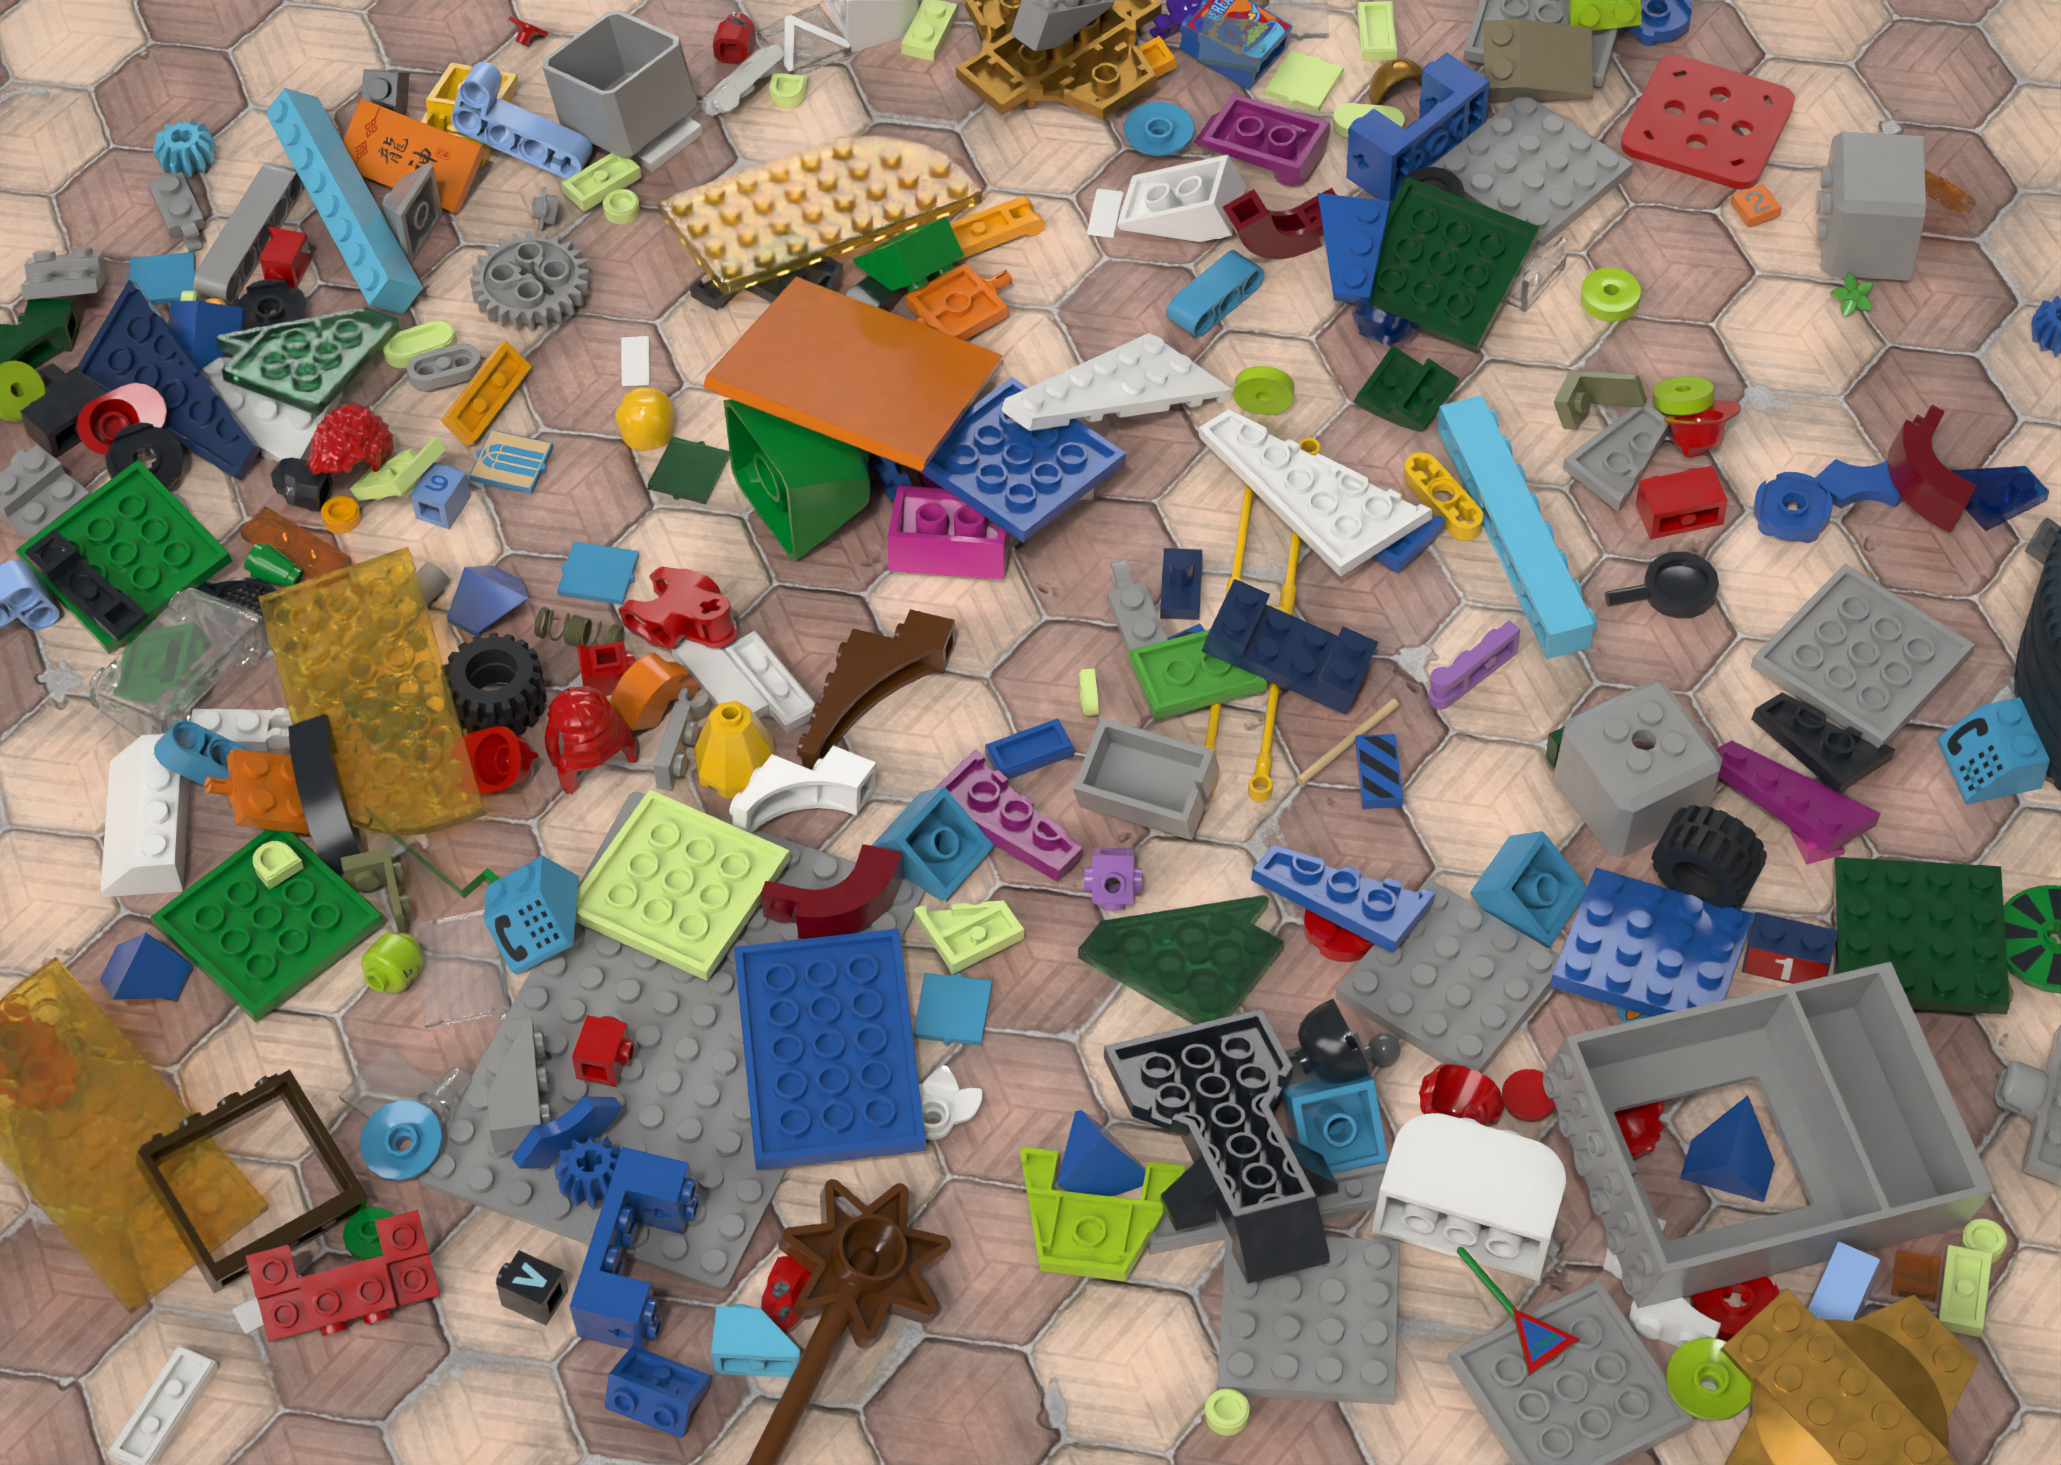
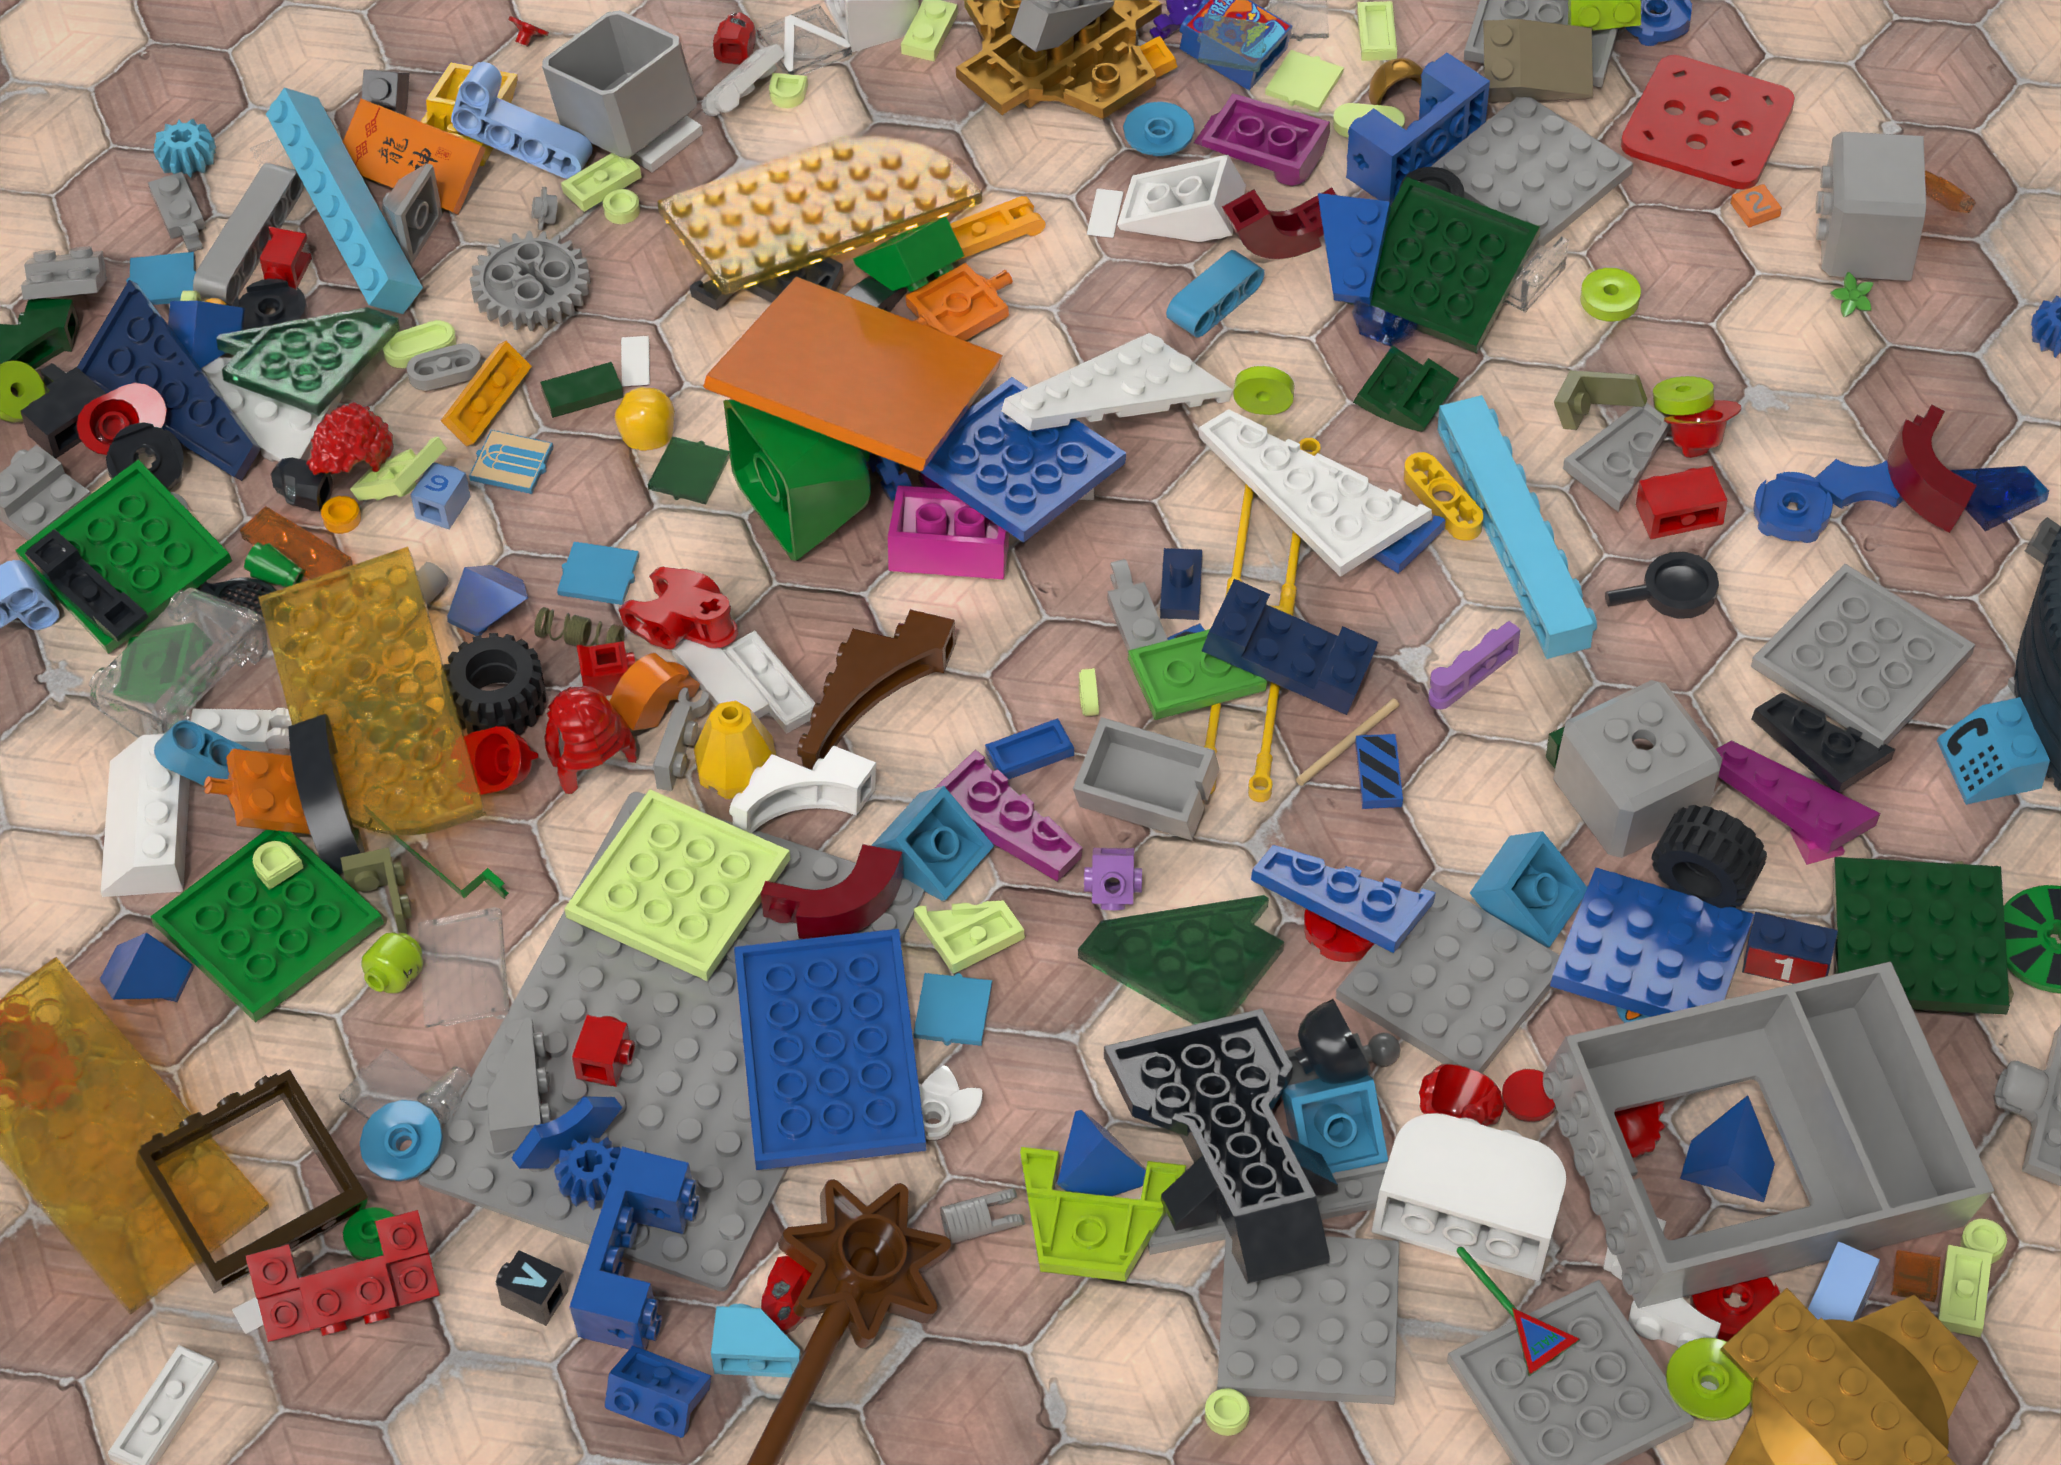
(532, 913): dark azure slope -> none
(582, 389): none -> dark green tile
(972, 1218): none -> light grey hinge

